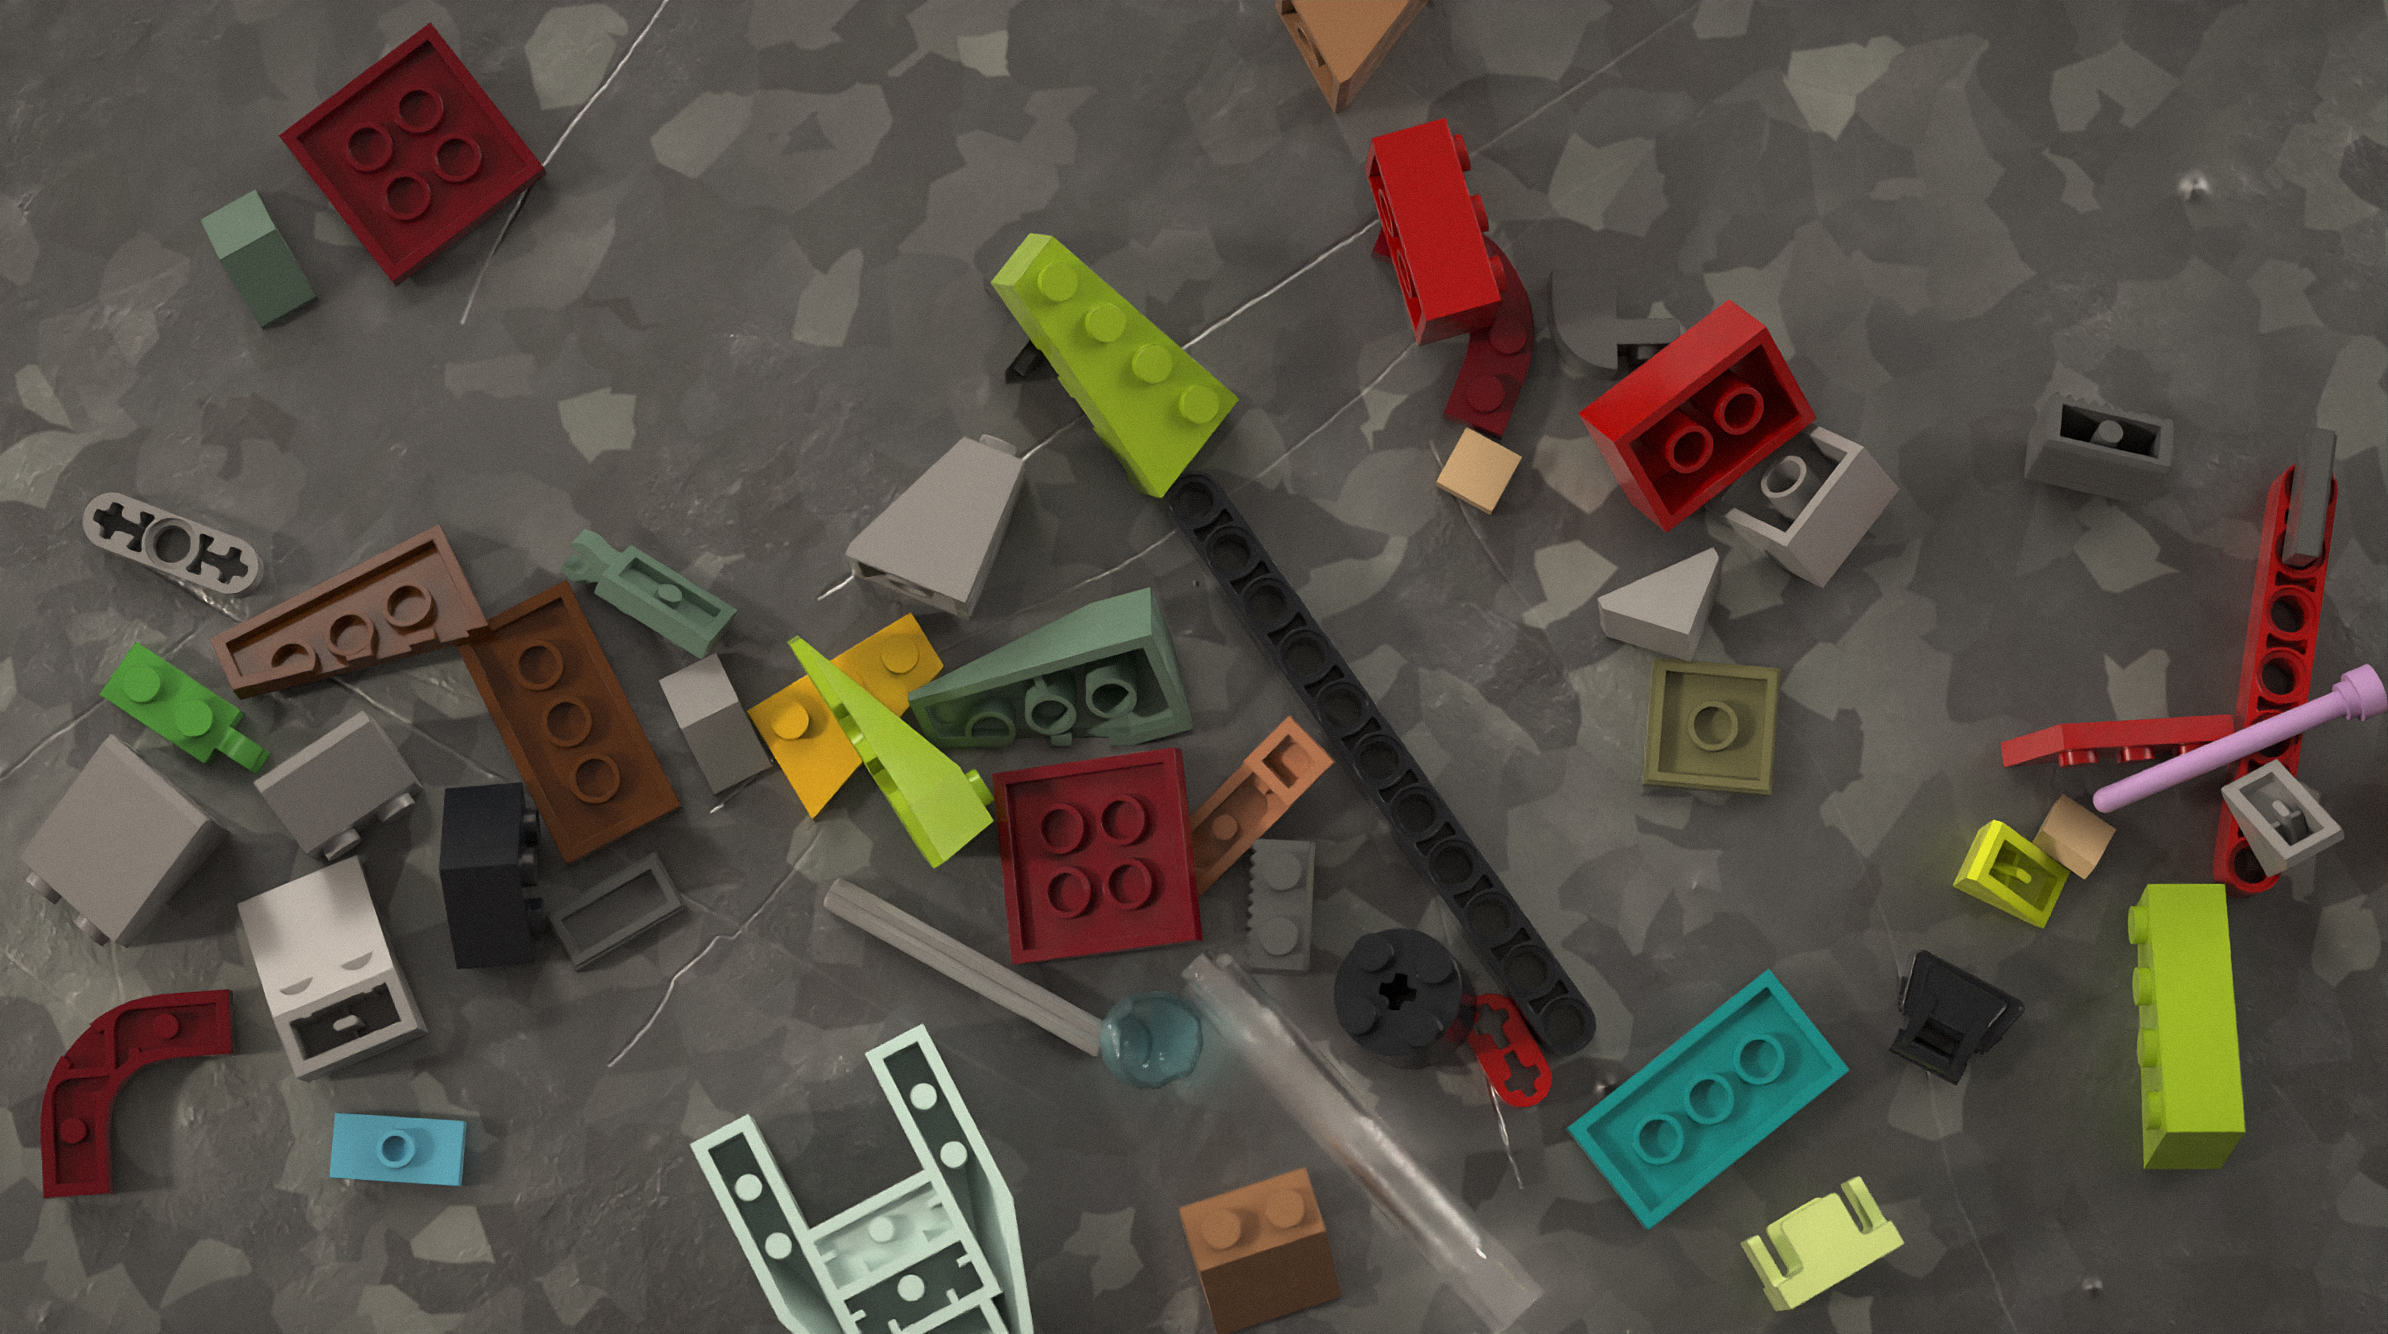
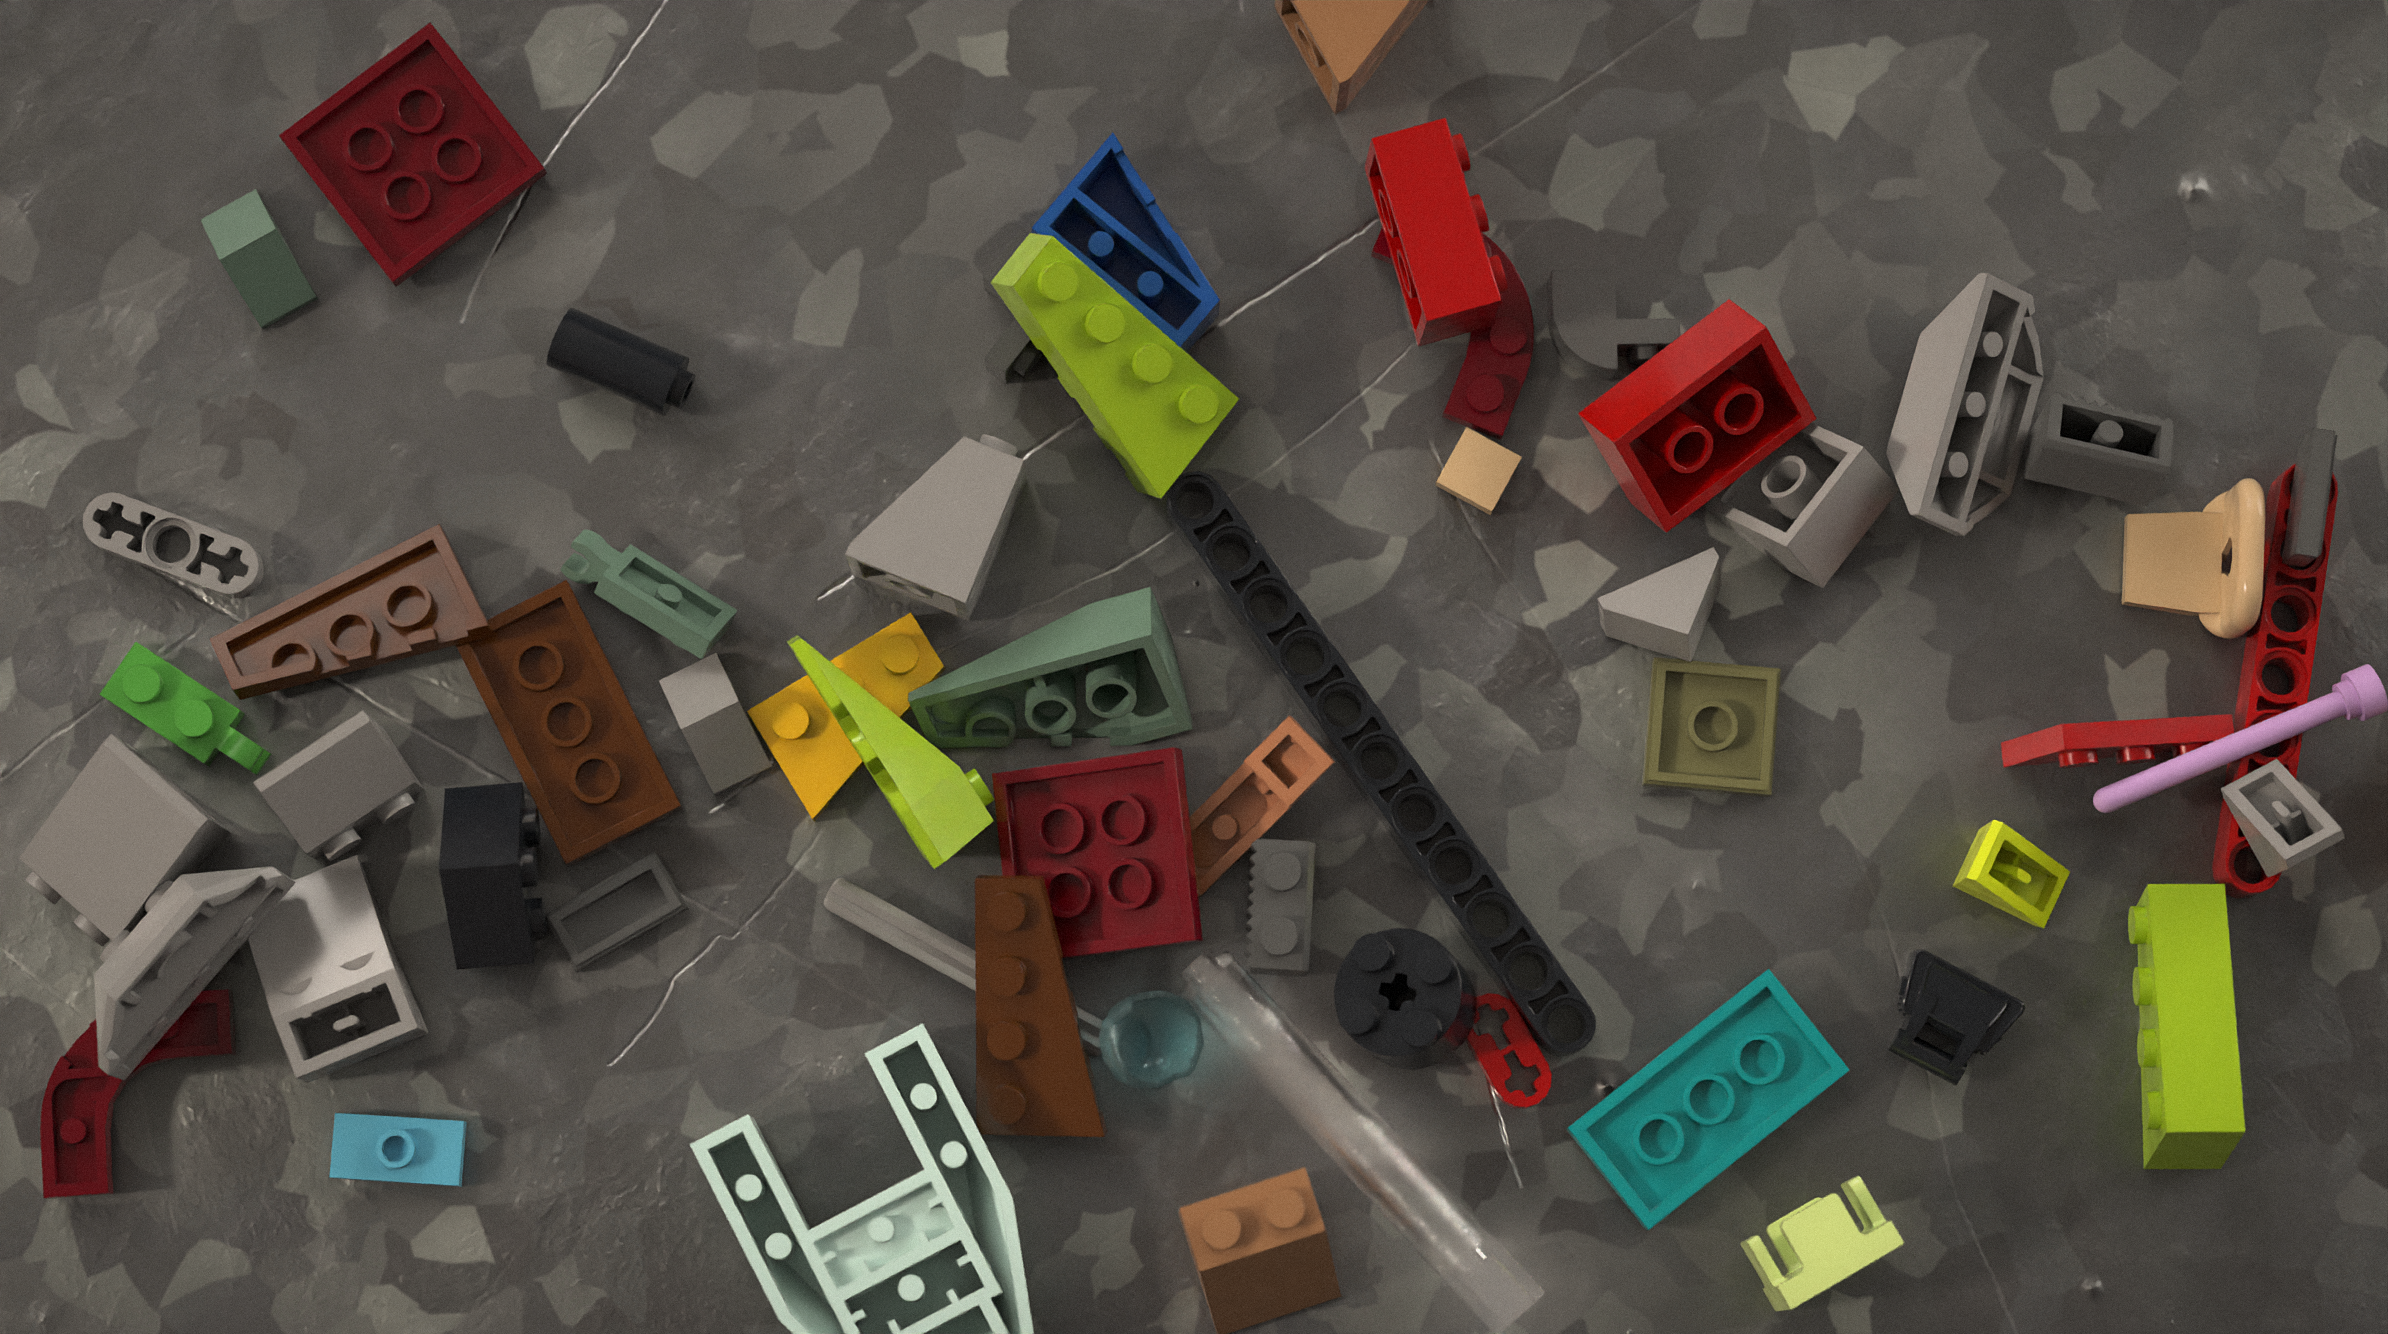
(174, 955): none -> light grey wedge
(620, 362): none -> black brick
(1027, 1028): none -> reddish brown wing
(1125, 239): none -> blue wedge
(1967, 406): none -> light grey wedge
(2074, 836): tan tile -> none
(2178, 559): none -> tan piece

